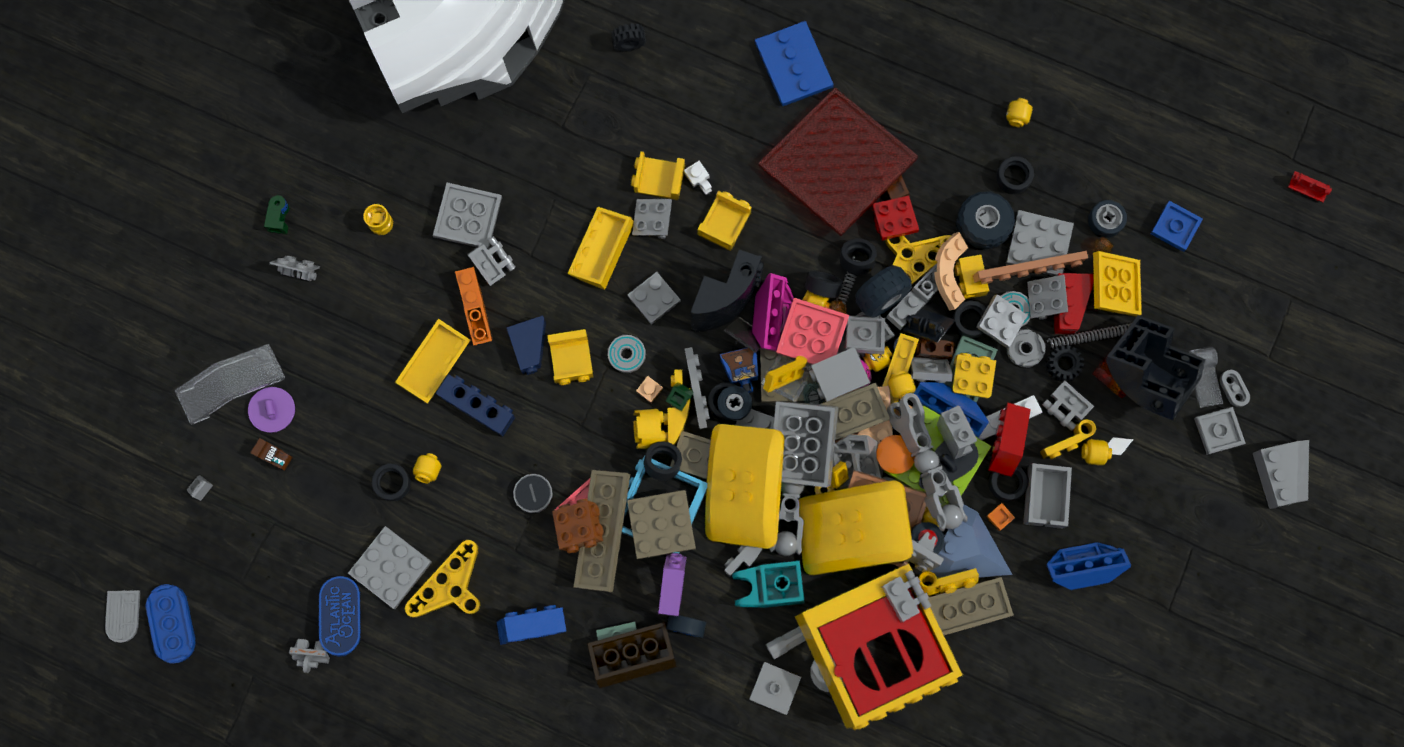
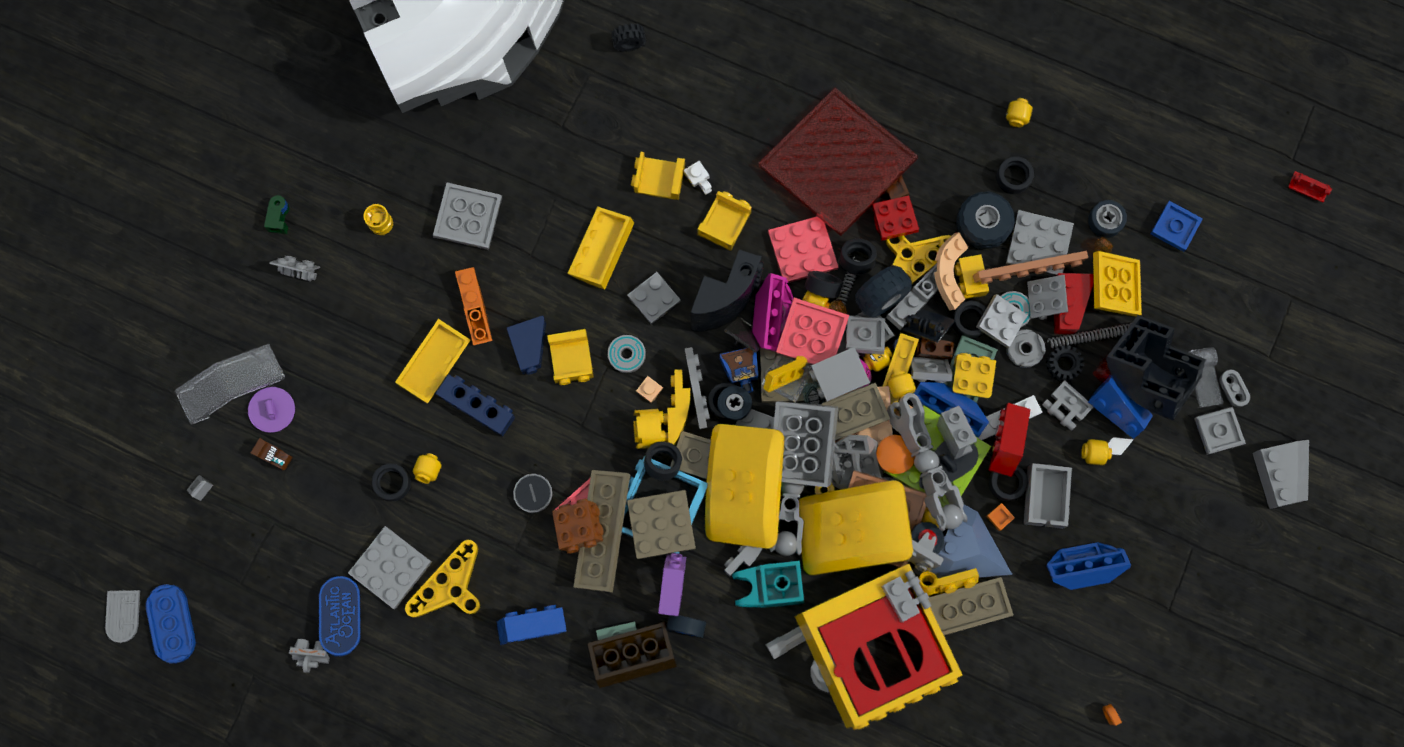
(486, 263): light grey plate -> none
(652, 217): light grey hinge -> none
(679, 396): dark green slope -> none
(775, 688): light grey plate -> none
(794, 63): blue plate -> none
(802, 249): none -> coral plate
(839, 475): yellow tile -> none
(1070, 443): yellow plate -> none
(1111, 715): none -> orange tile
(1120, 408): none -> blue wedge

